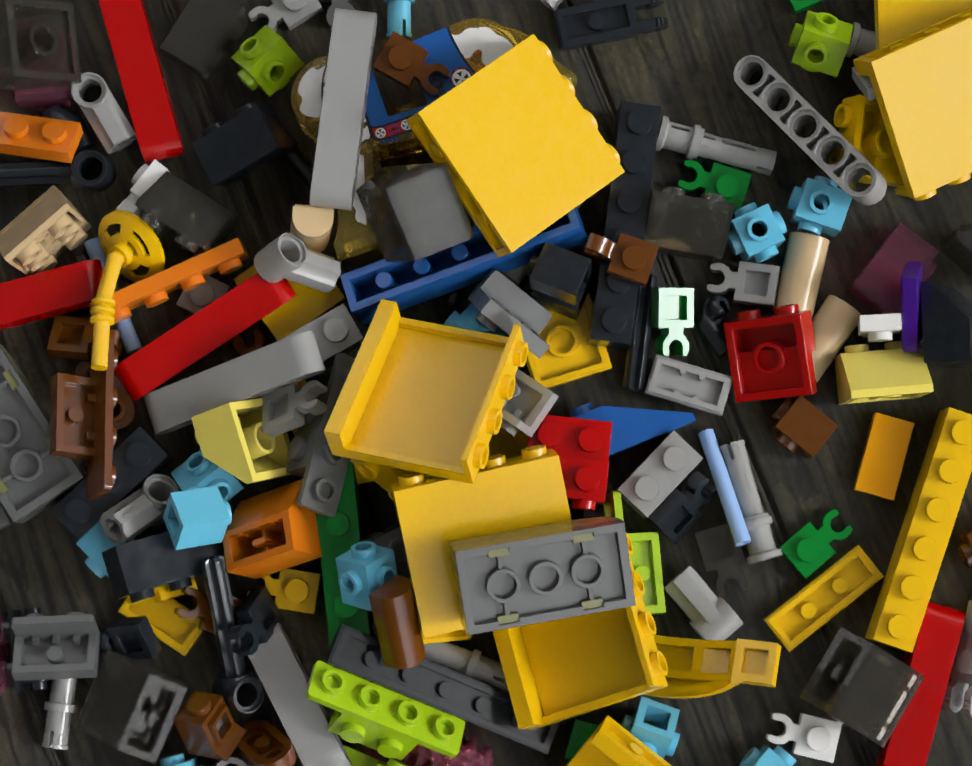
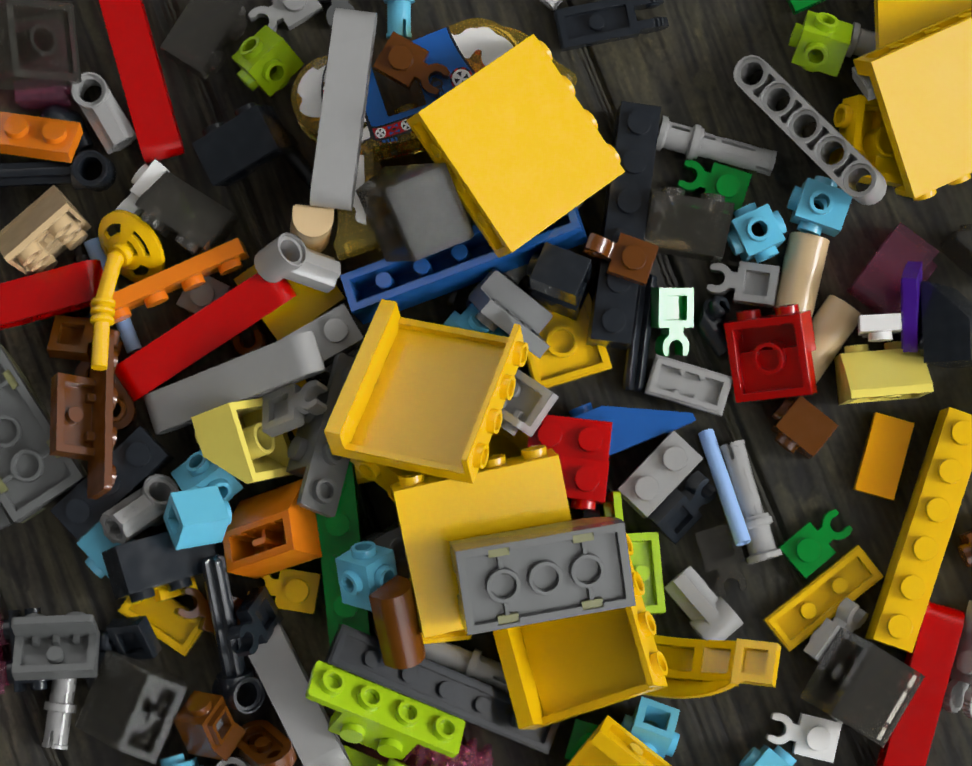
(847, 616): none -> light grey plate

